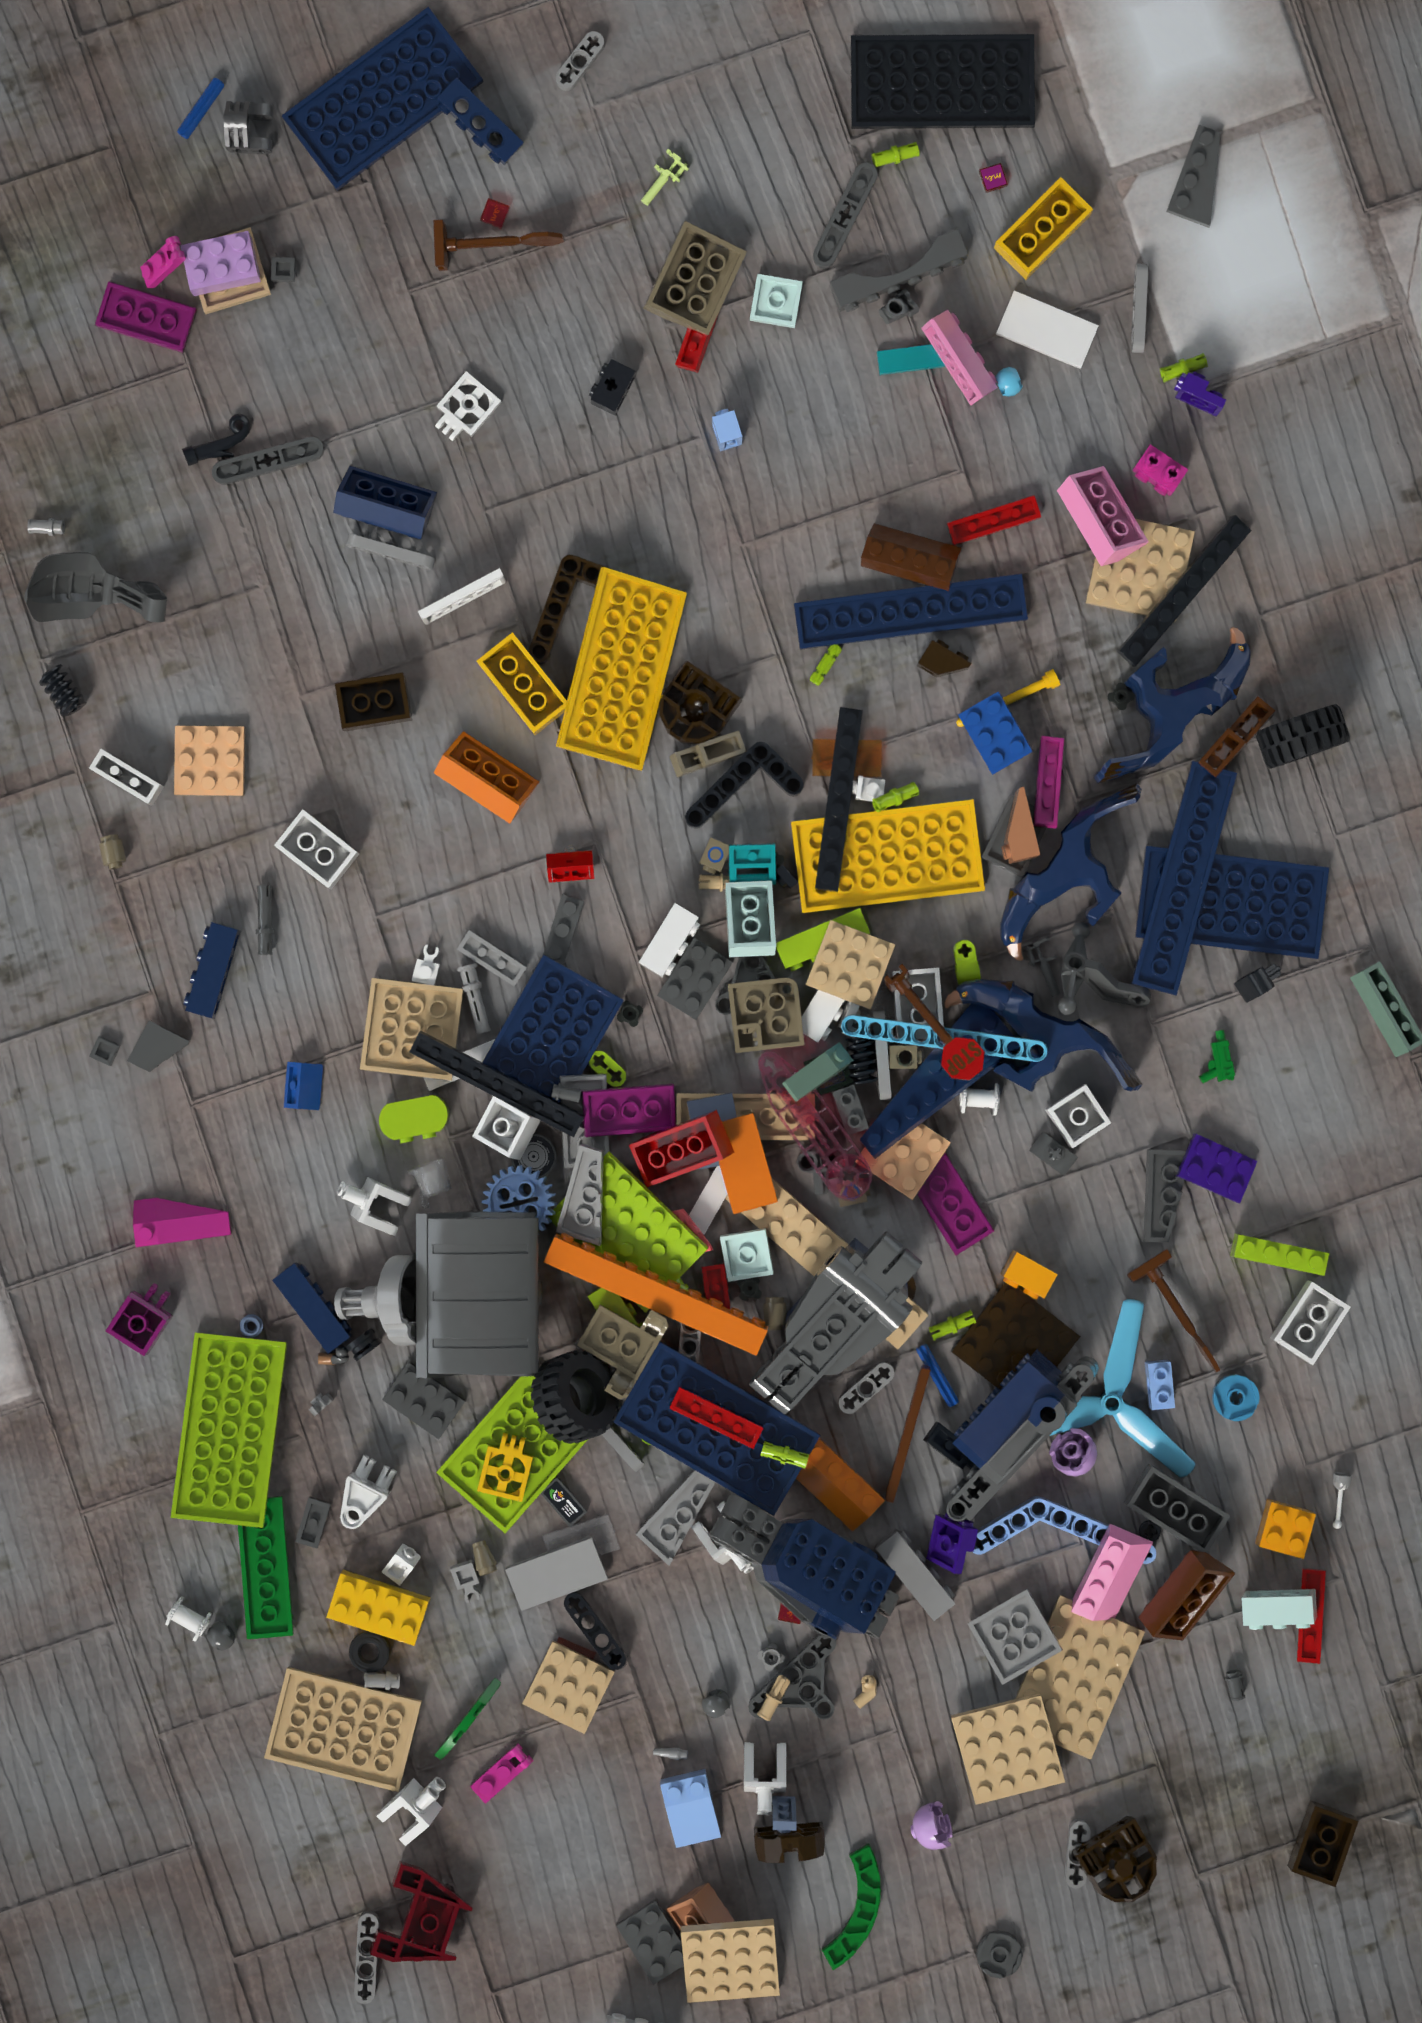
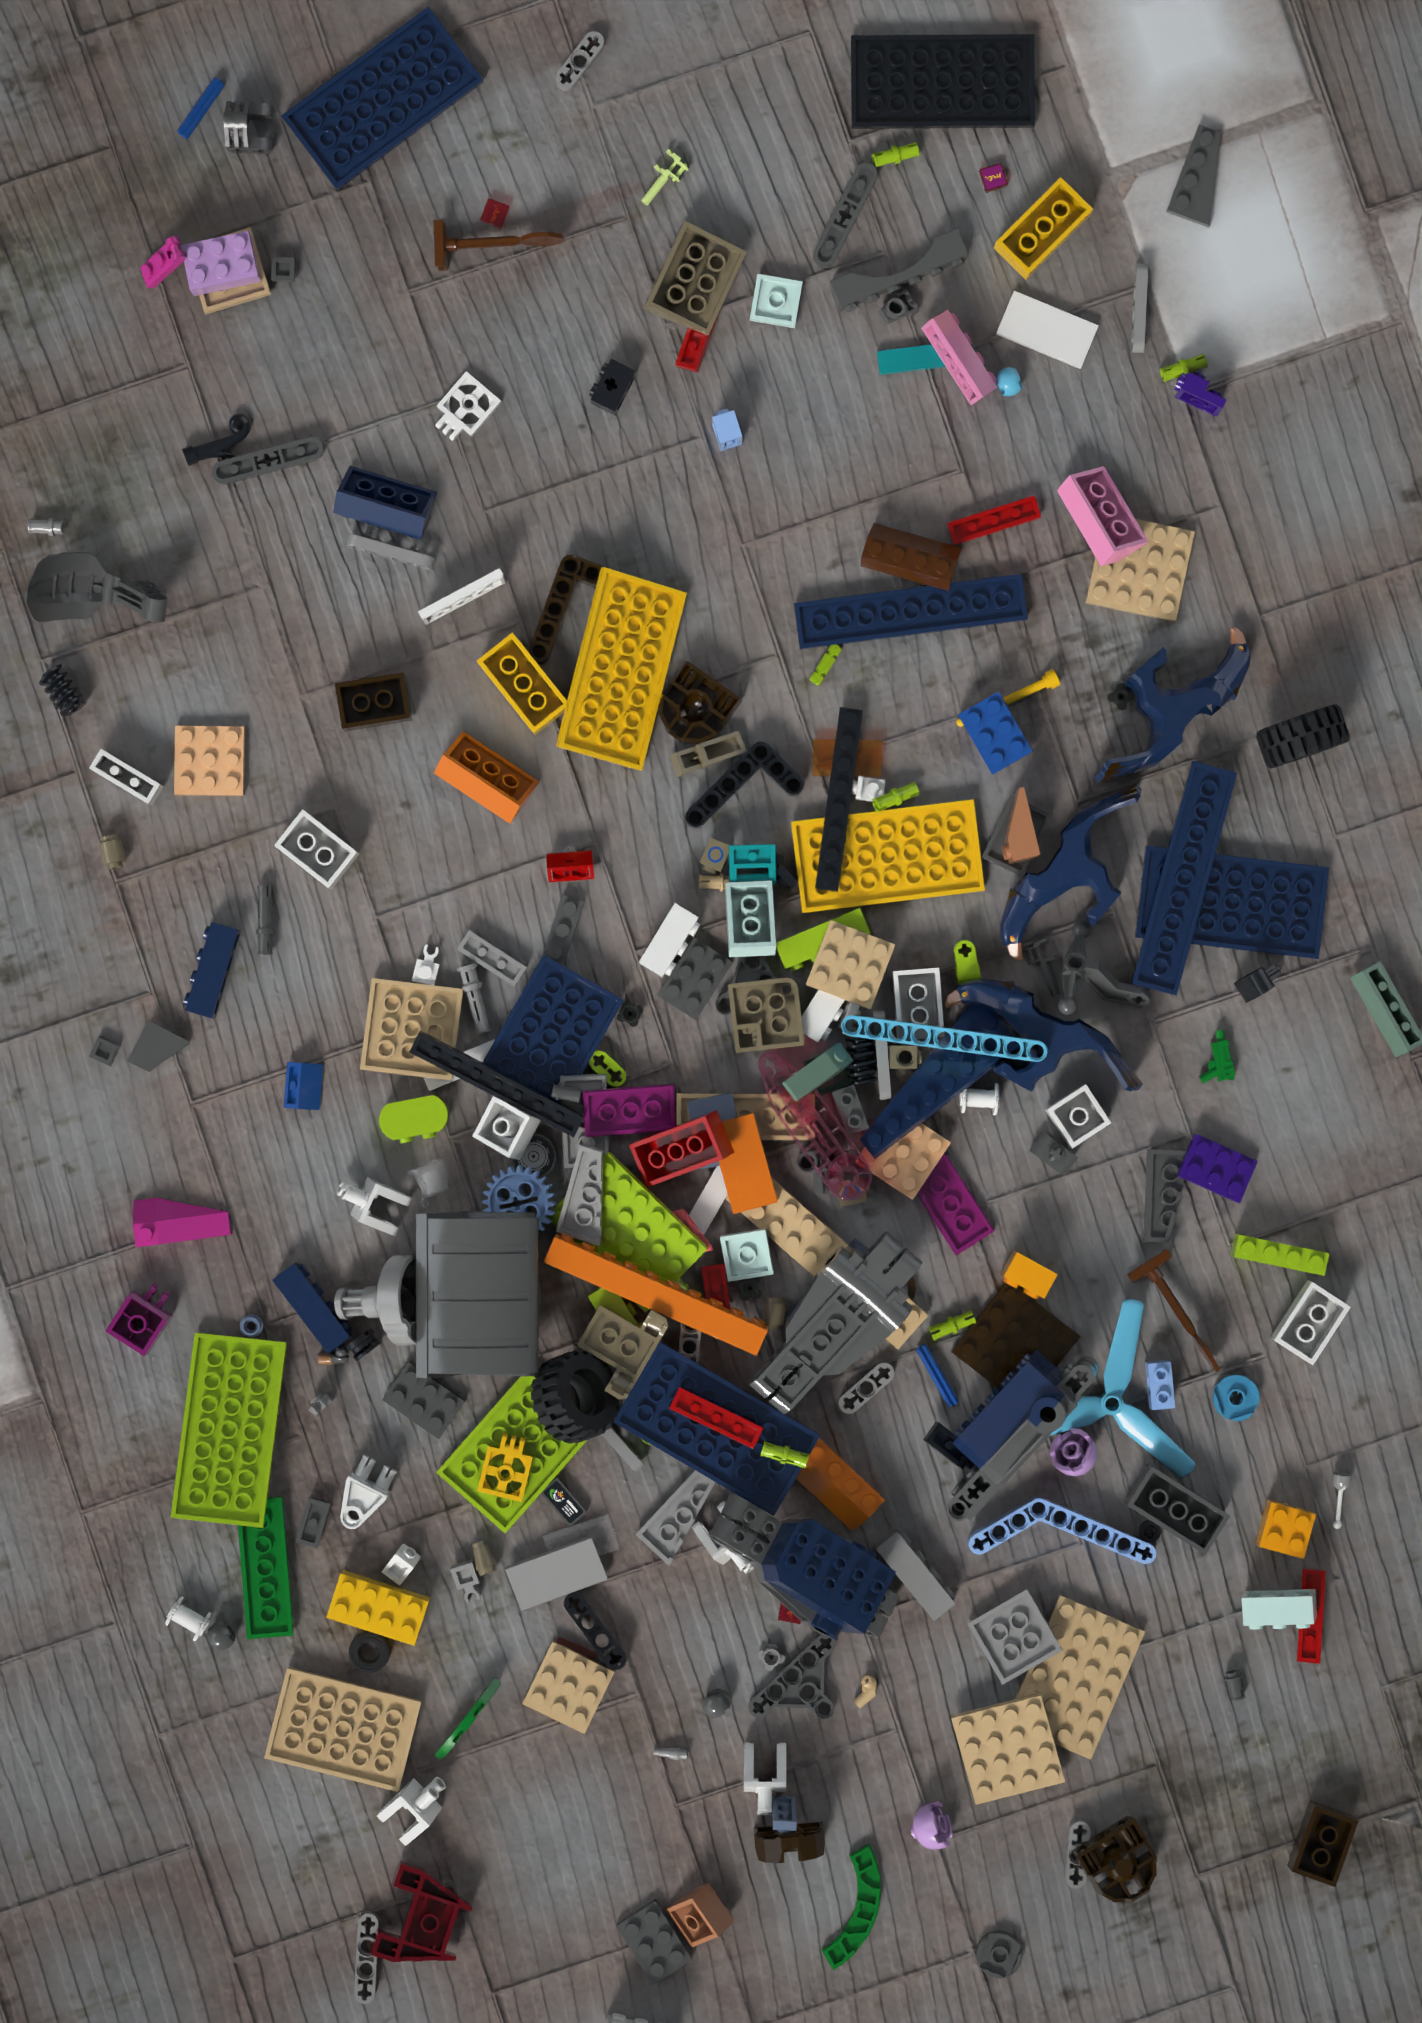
(145, 317): magenta tile -> none
(382, 1680): light grey pin -> none
(456, 92): dark blue brick -> none
(500, 1773): dark pink plate -> none
(690, 1808): light blue slope -> none
(730, 1960): tan plate -> none
(774, 1697): tan axle -> none
(907, 1433): reddish brown tile -> none
(941, 661): dark brown slope -> none
(950, 1542): dark purple plate -> none
(961, 1056): piece -> none
(1048, 782): dark pink tile -> none
(1110, 1574): bright pink slope -> none
(1159, 471): dark pink brick -> none
(1184, 590): black plate -> none
(1185, 1596): reddish brown slope -> none
(1237, 736): reddish brown slope -> none

